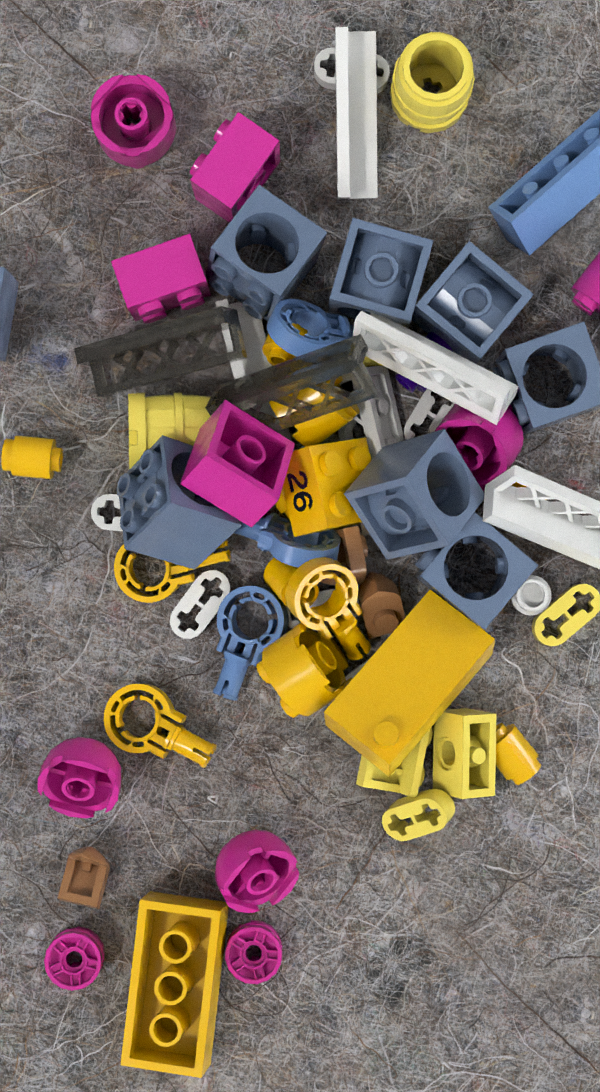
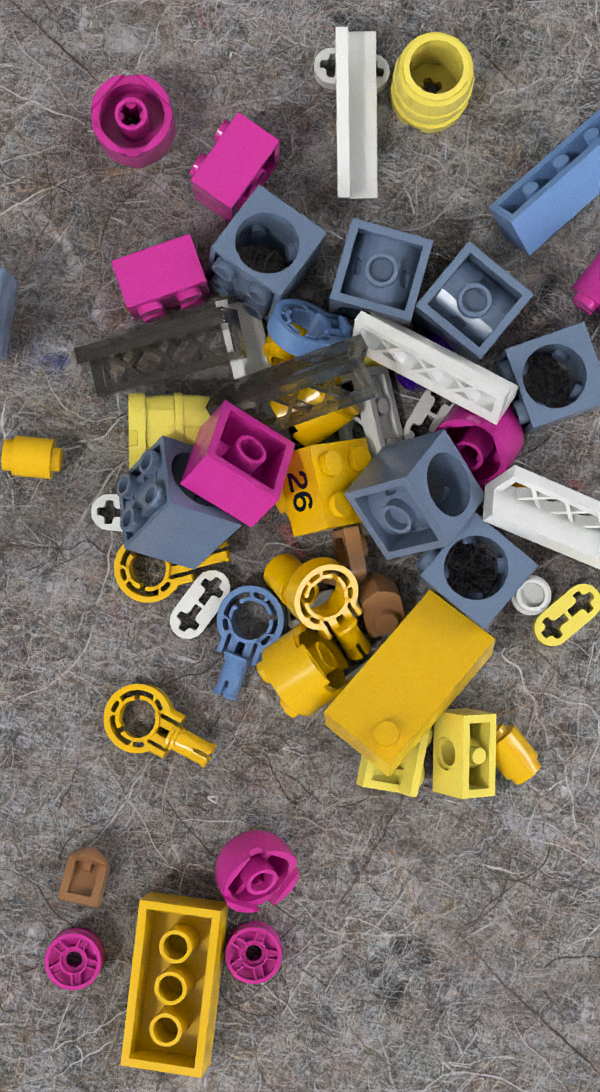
(80, 777): dark pink cylinder -> none
(277, 537): medium blue pin -> none
(422, 822): light yellow beam -> none

